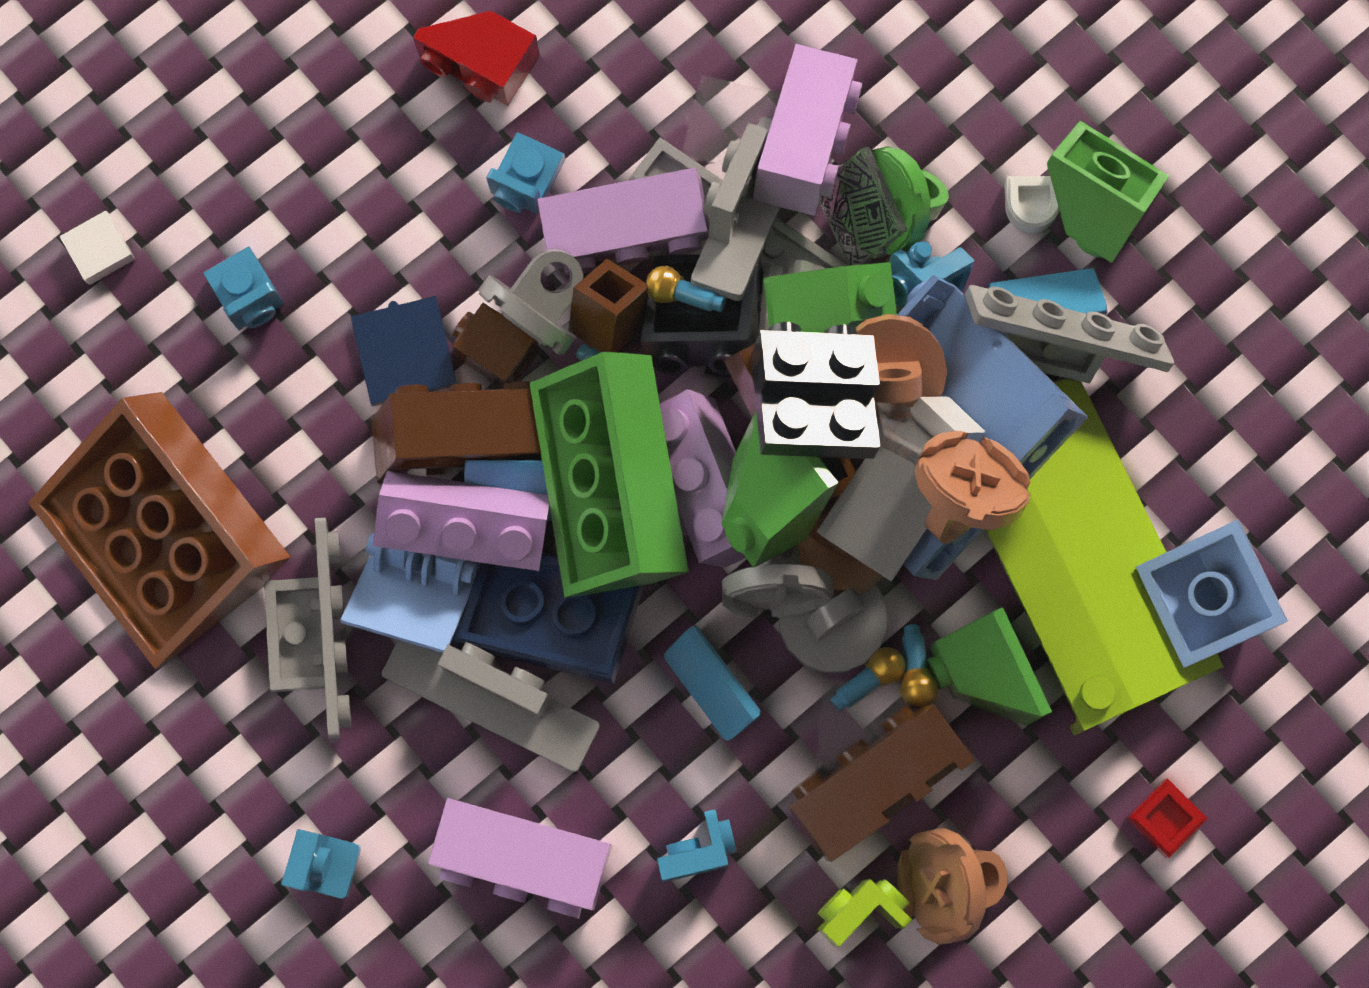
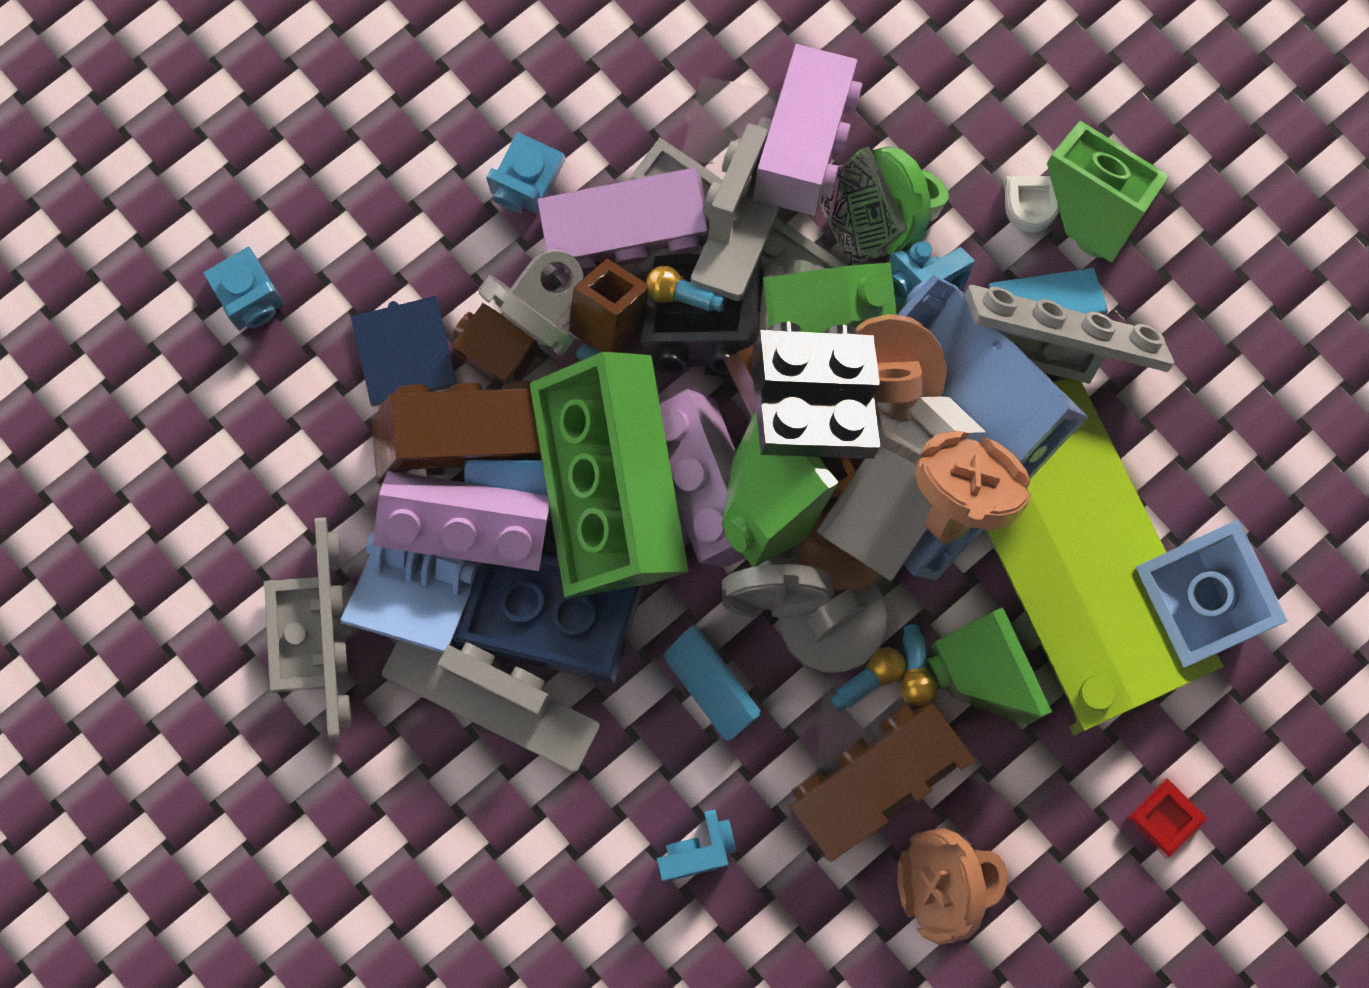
(97, 247): white tile -> none
(157, 527): dark orange slope -> none
(321, 864): dark azure bracket -> none
(482, 52): red slope -> none
(519, 857): lavender brick -> none
(847, 911): lime bracket -> none

